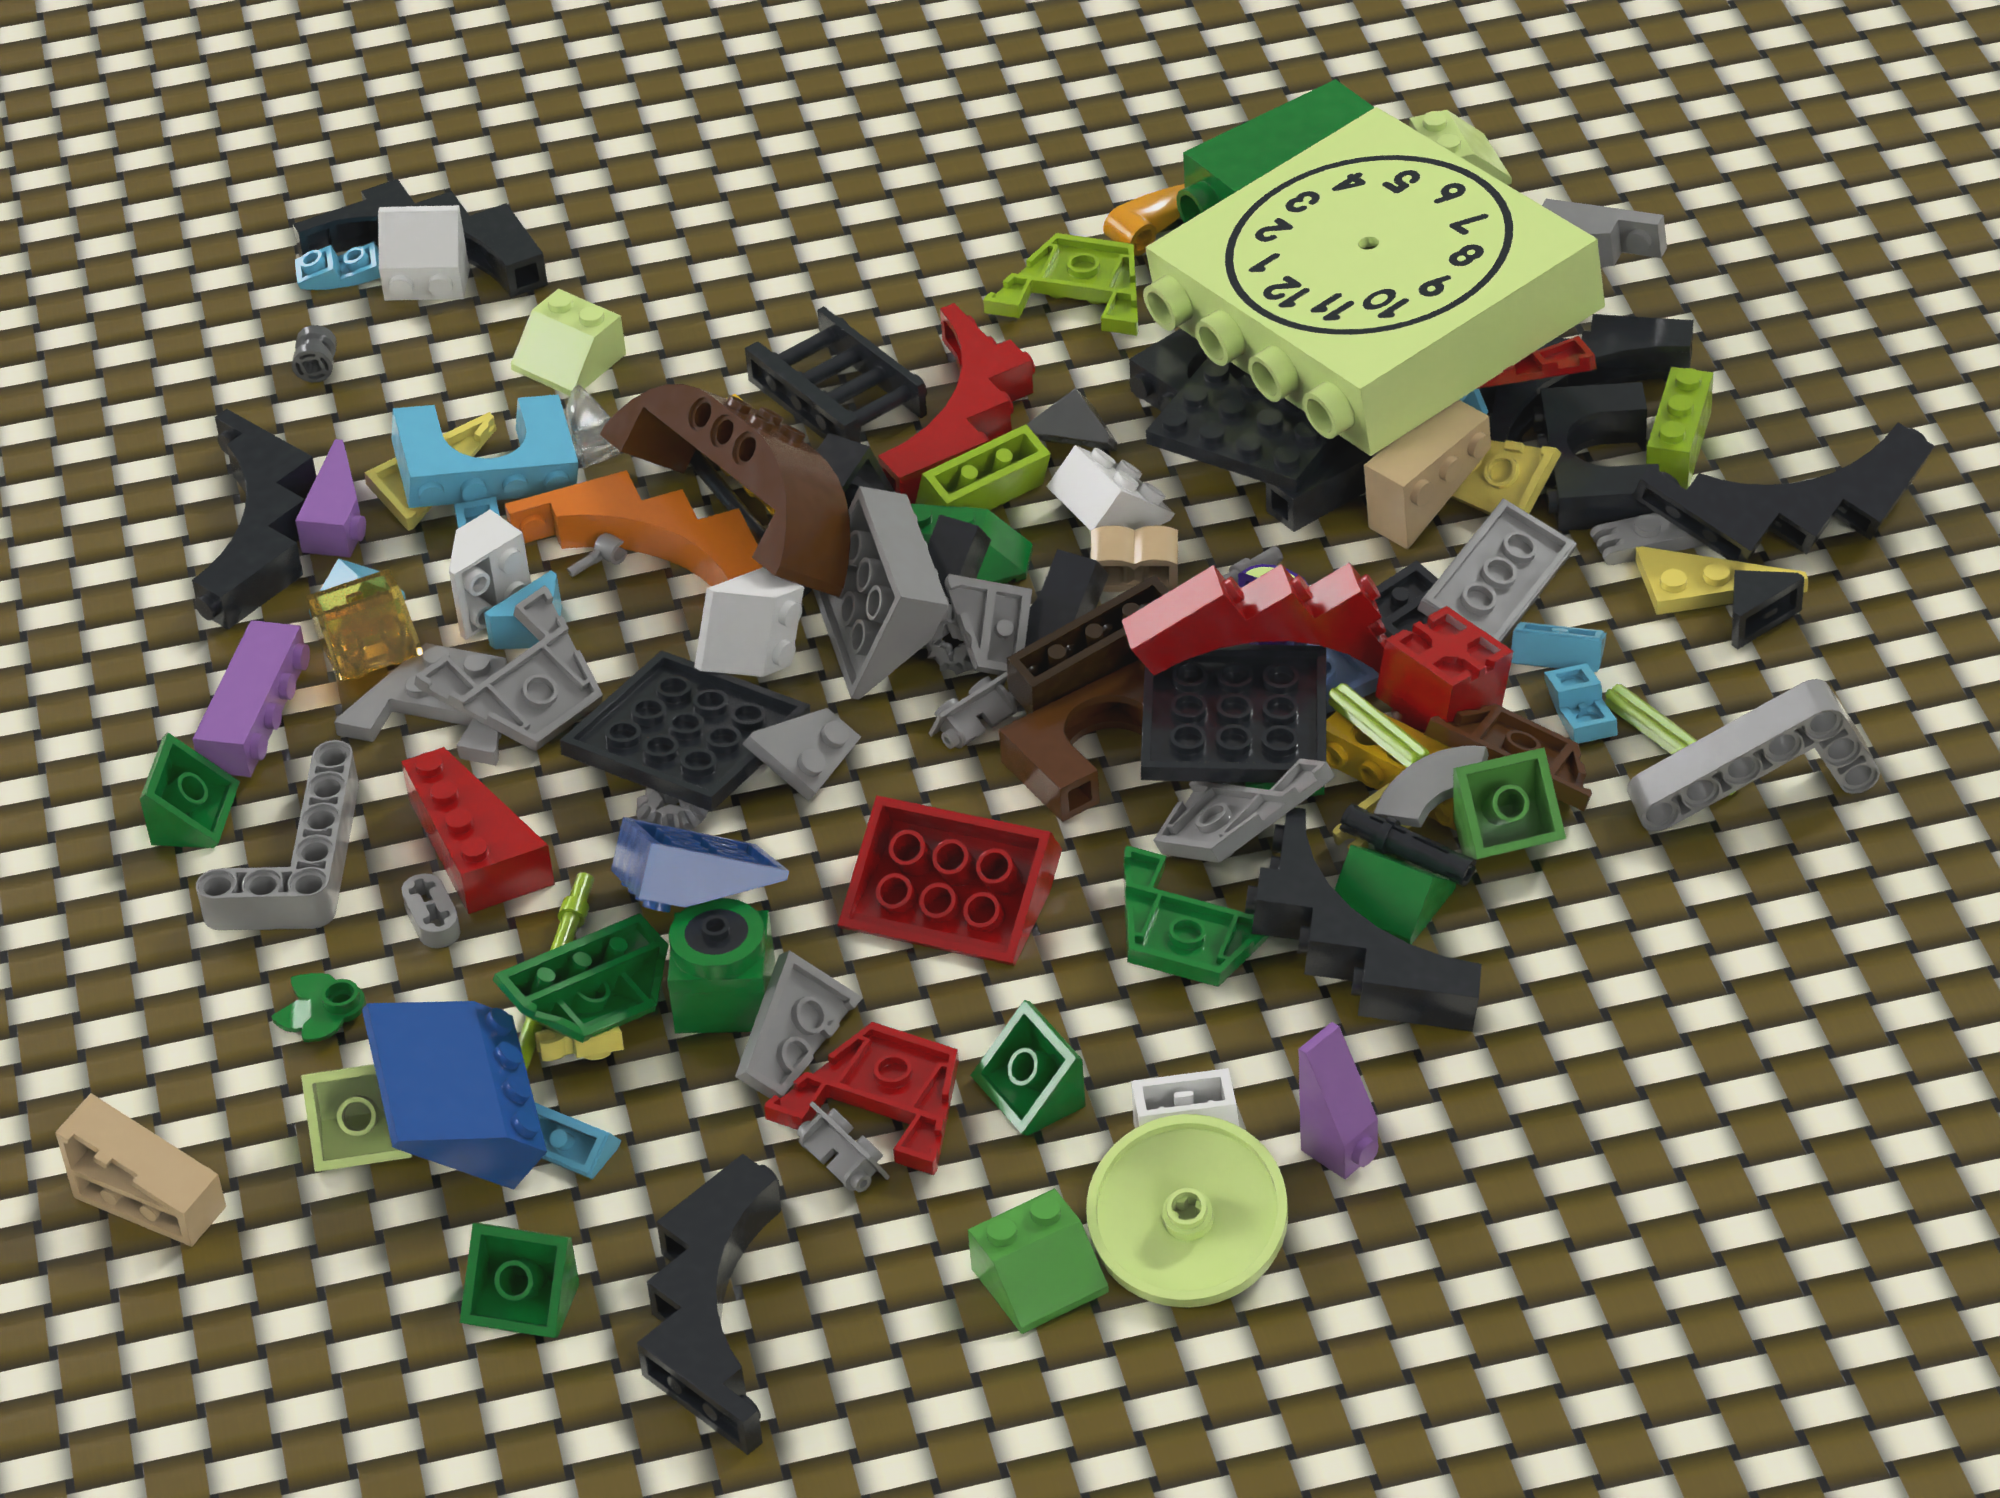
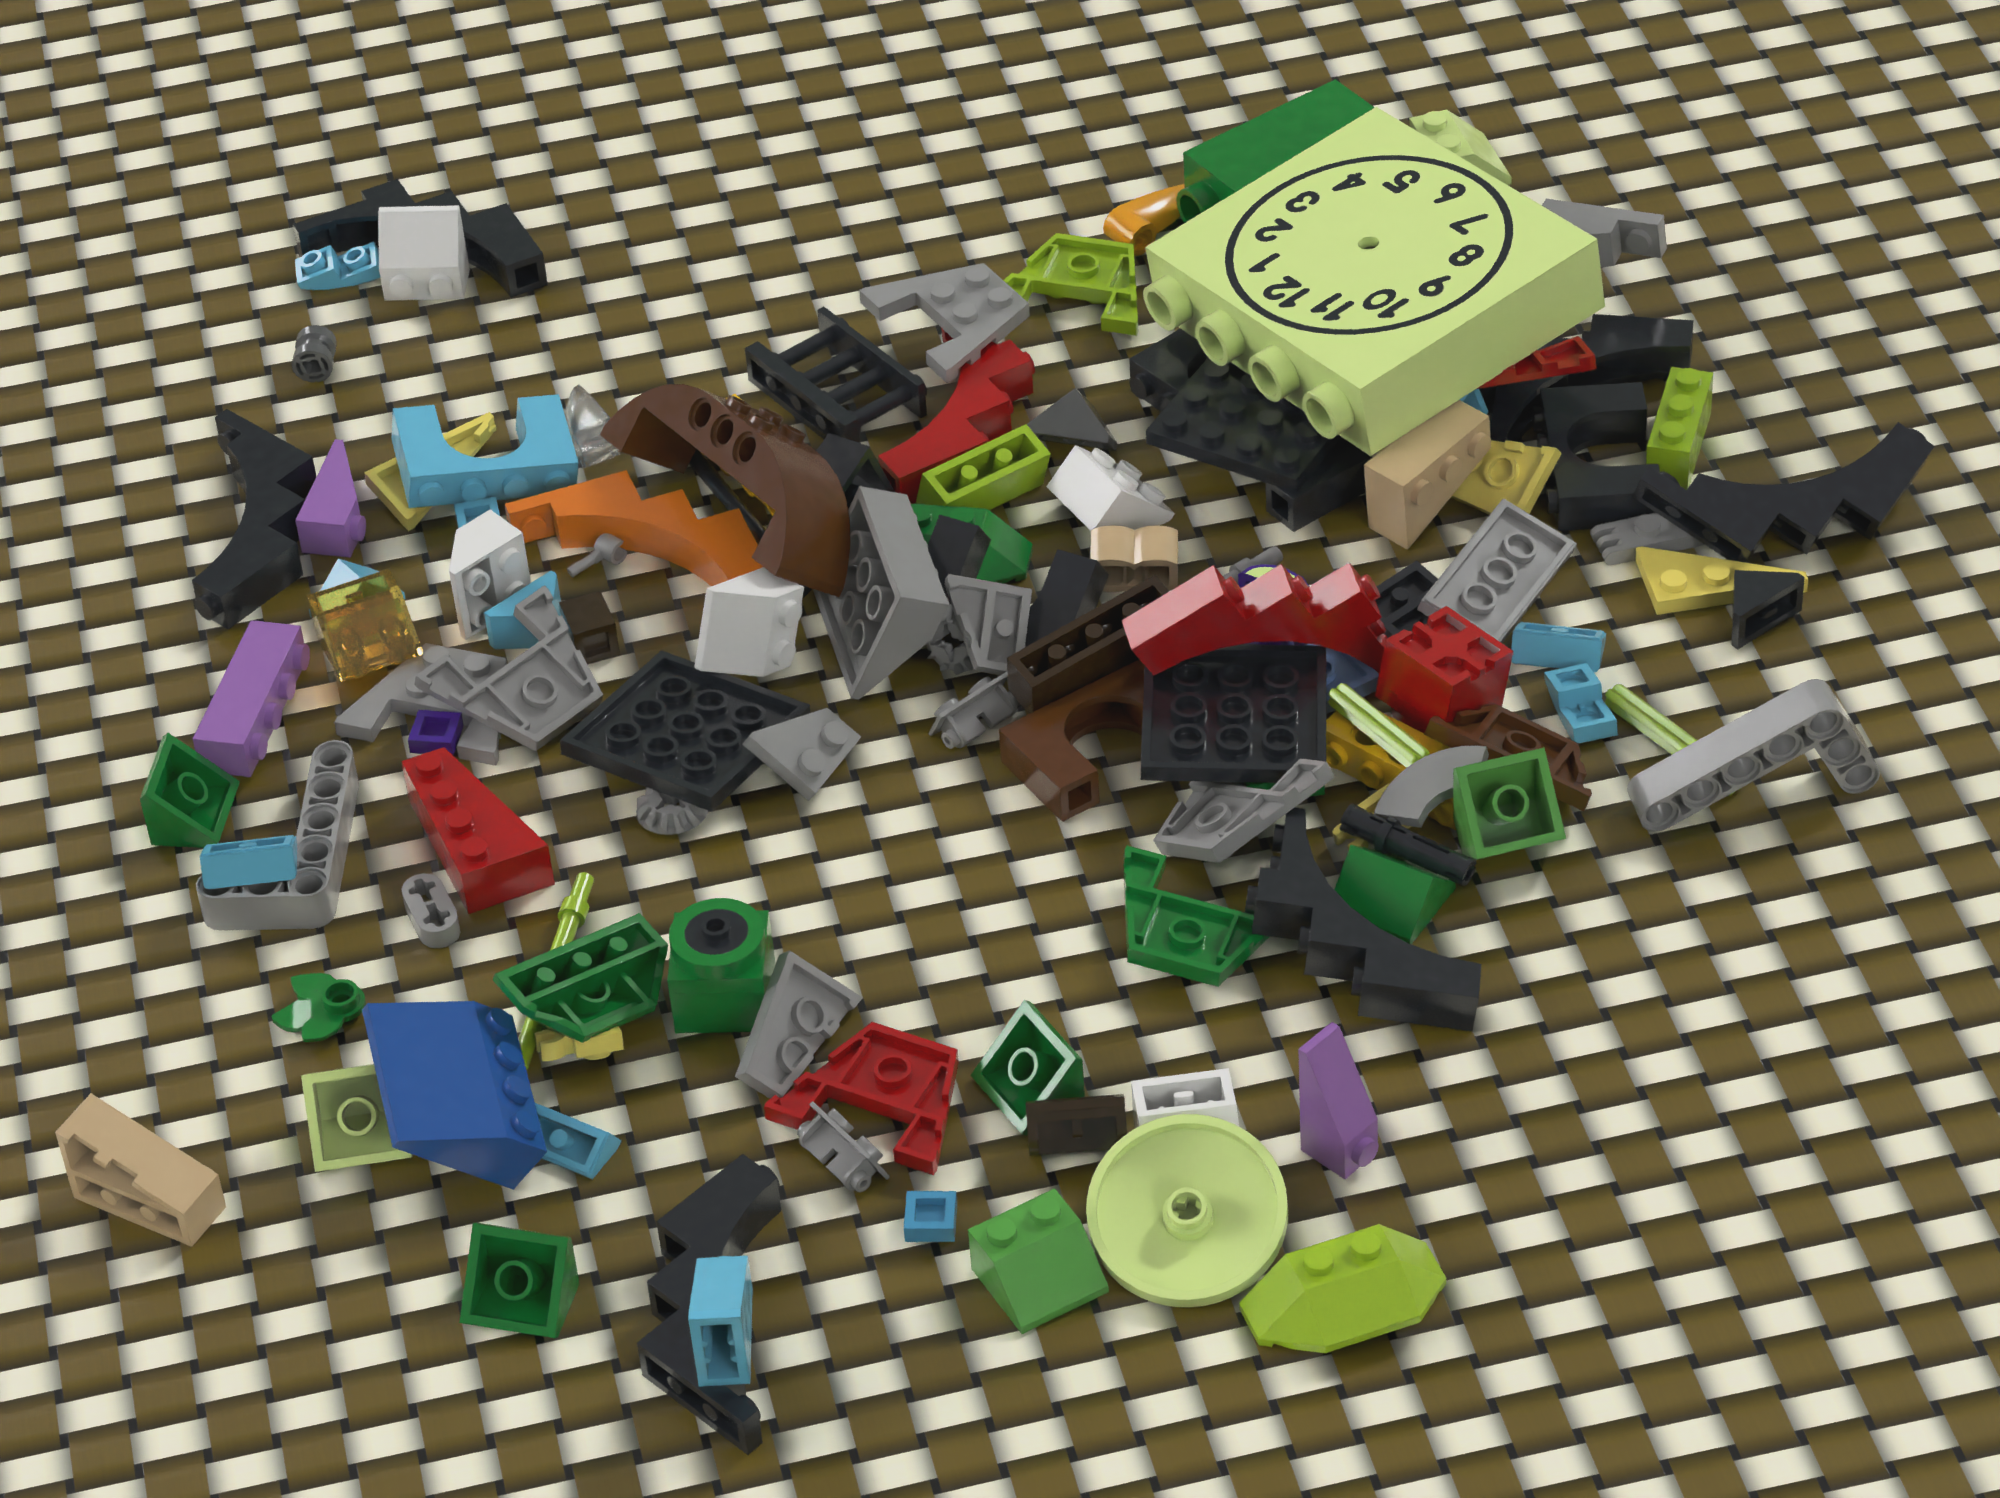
(249, 862): none -> medium azure slope
(435, 730): none -> dark purple plate
(568, 342): yellowish green slope -> none
(591, 627): none -> dark brown panel
(687, 866): slope -> none
(721, 1320): none -> medium azure slope
(930, 1216): none -> dark azure plate
(949, 880): red slope -> none
(963, 301): none -> light grey wing
(1075, 1124): none -> dark brown hinge
(1344, 1291): none -> lime wedge

